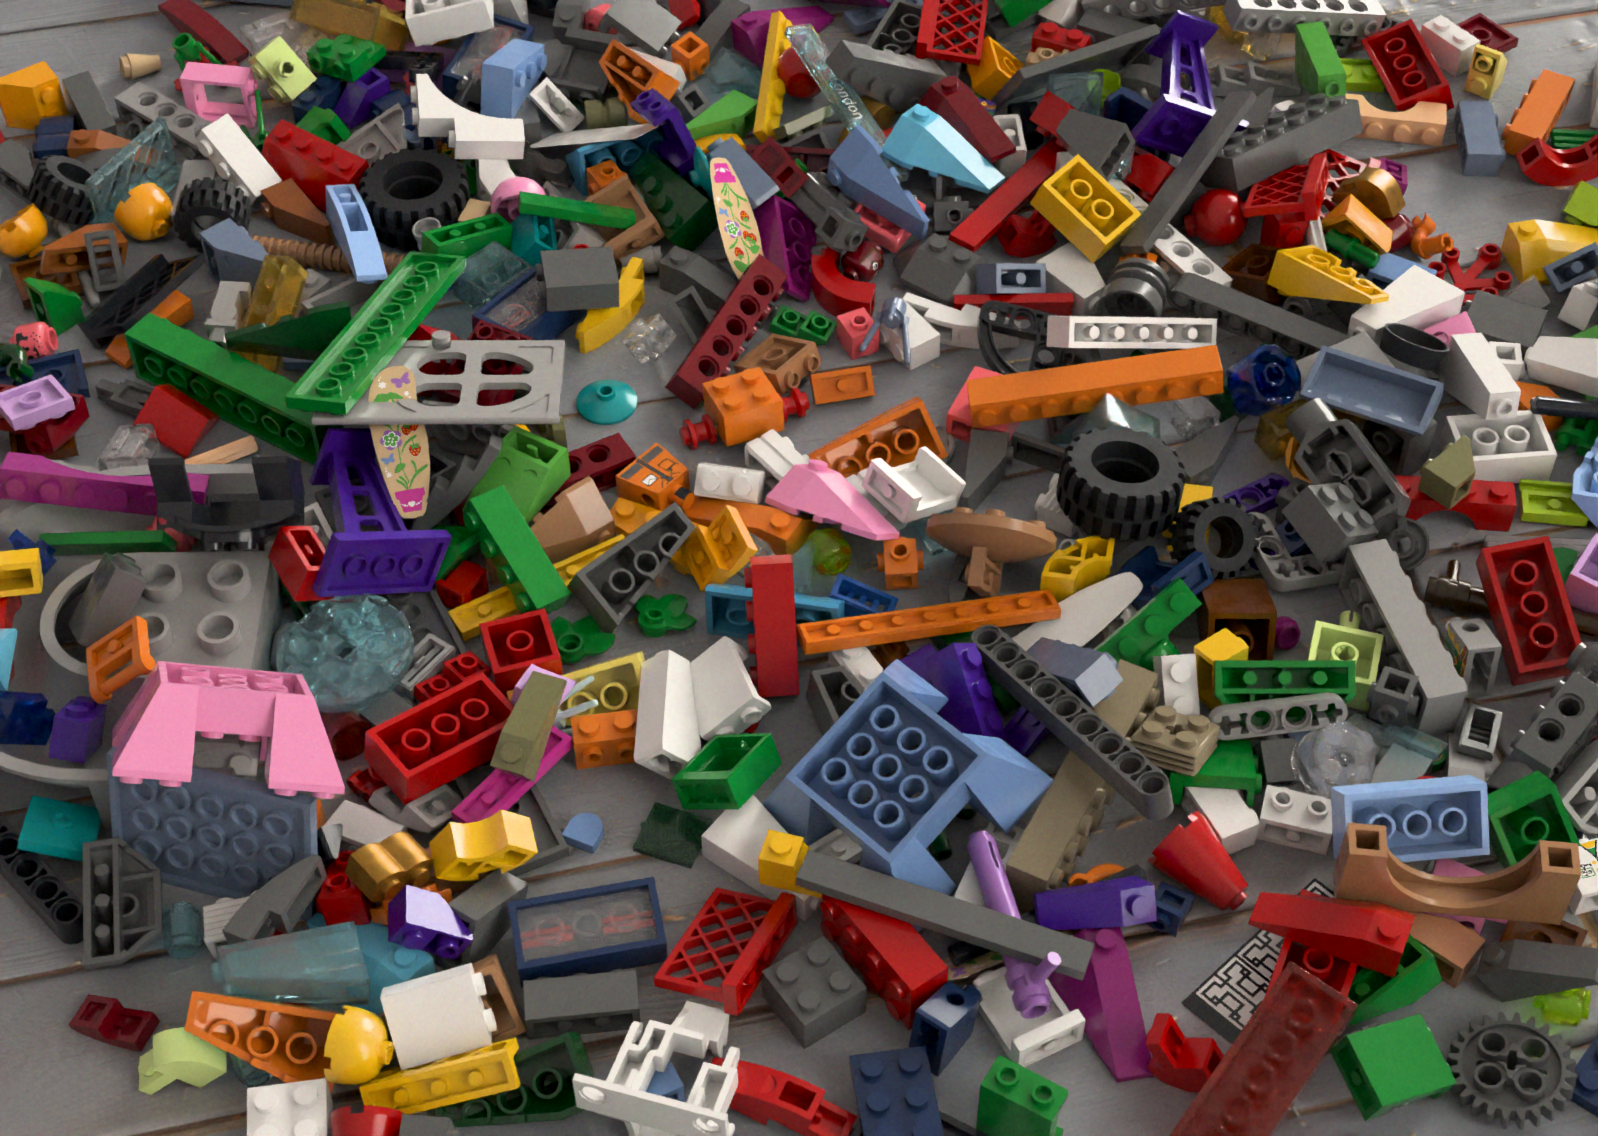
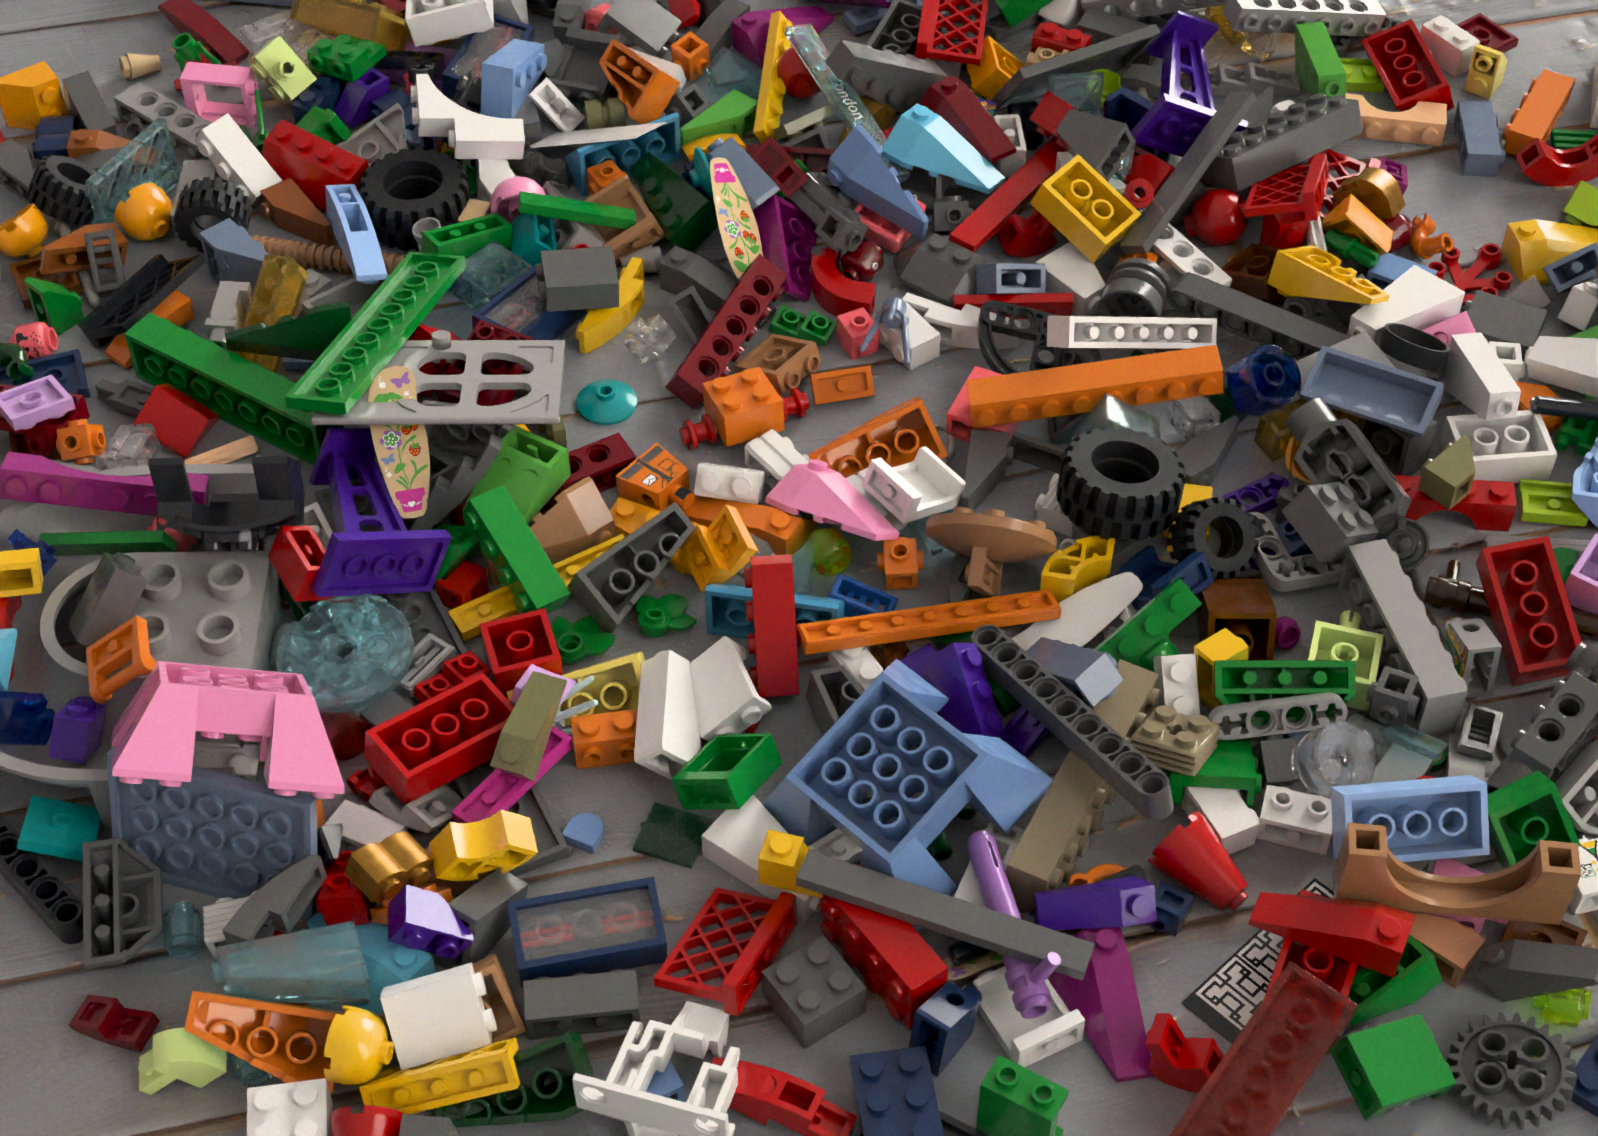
(80, 442): none -> orange brick
(679, 146): dark purple panel -> none
(1143, 184): none -> red brick

